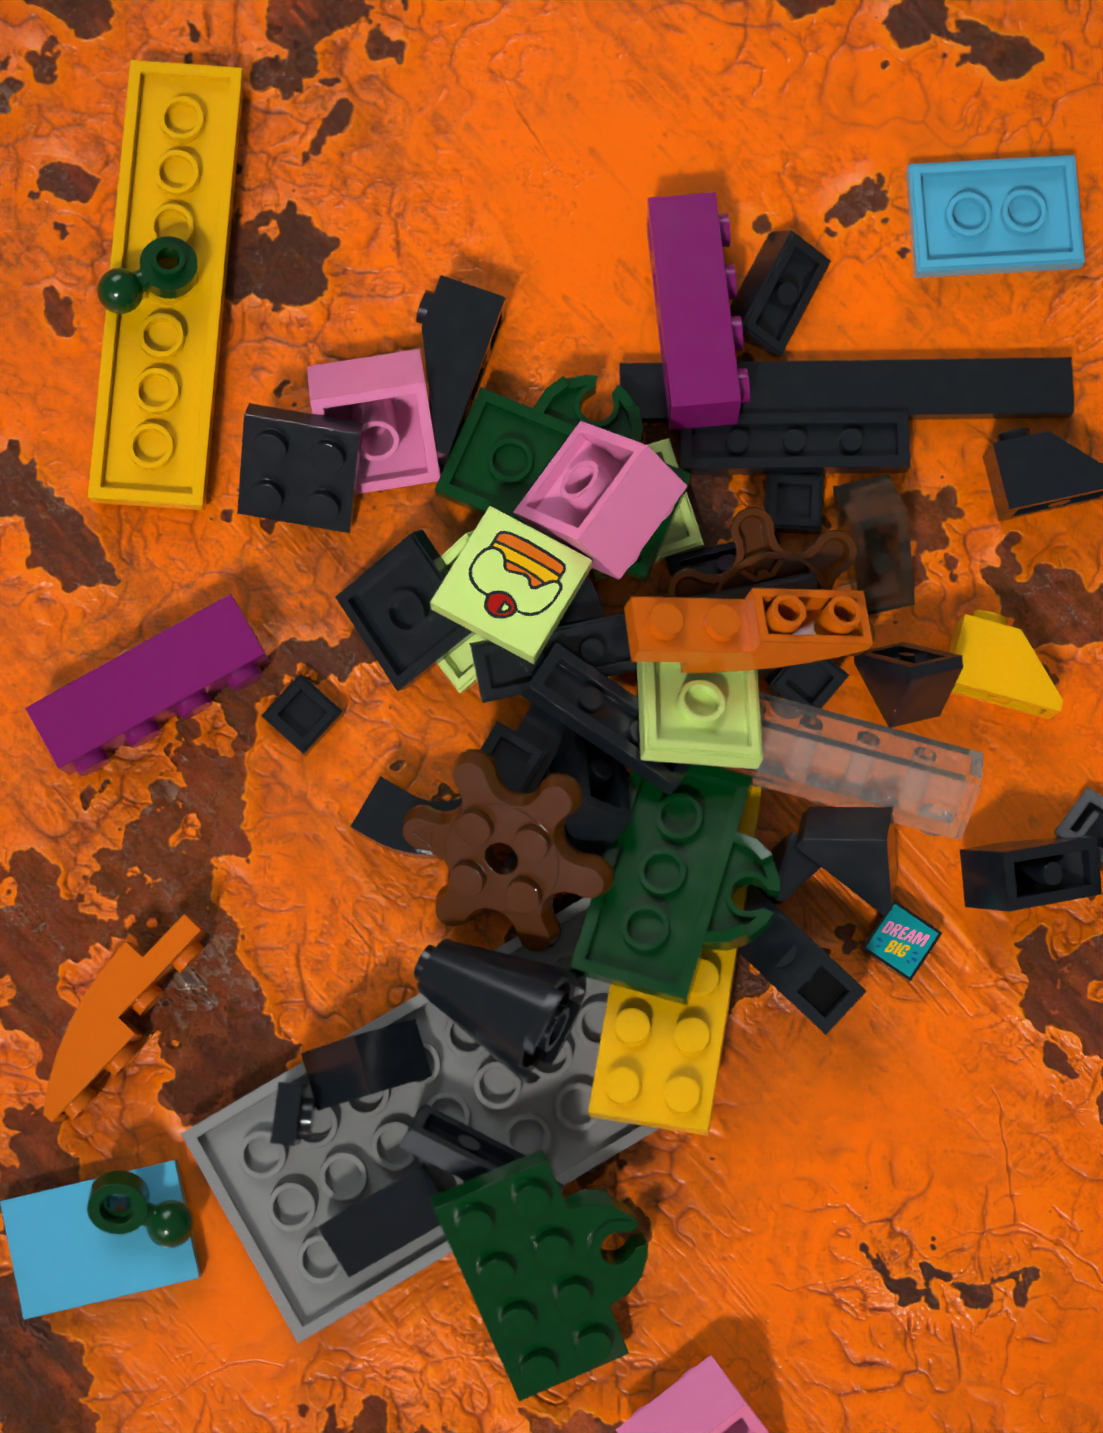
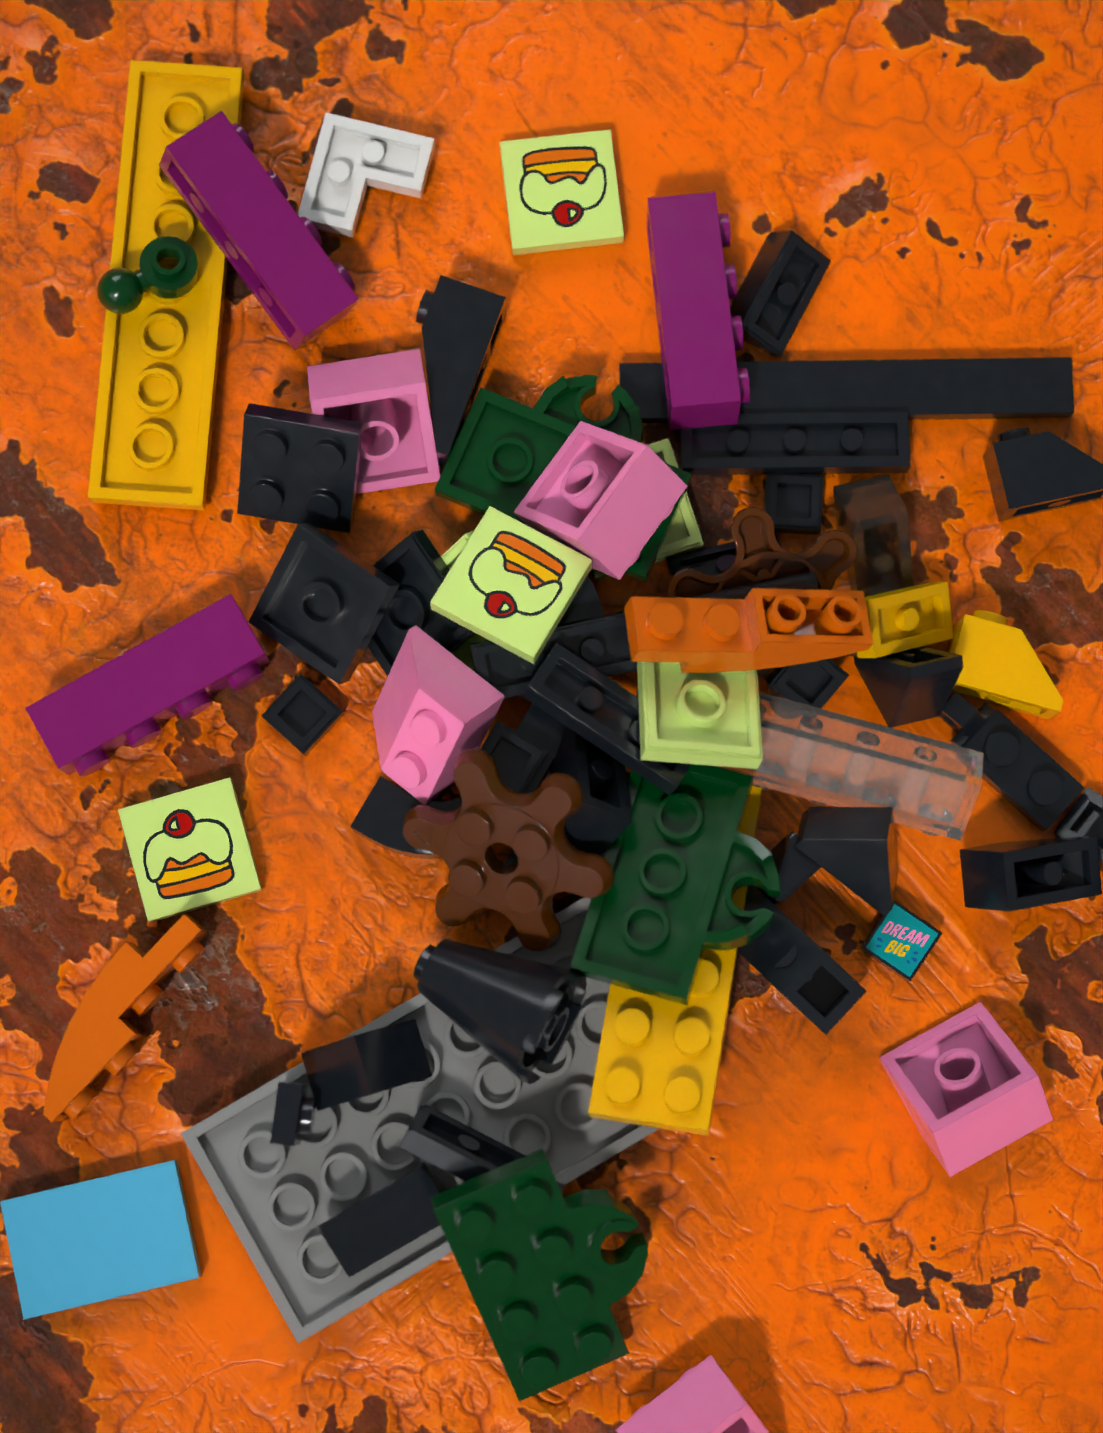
(166, 1223): dark green plate -> none
(190, 850): none -> yellowish green tile
(259, 229): none -> magenta brick
(323, 602): none -> black plate
(356, 156): none -> white plate
(430, 715): none -> bright pink slope
(561, 192): none -> yellowish green tile
(908, 618): none -> yellow plate
(967, 1088): none -> bright pink slope
(994, 216): medium azure tile -> none
(1012, 761): none -> black hinge

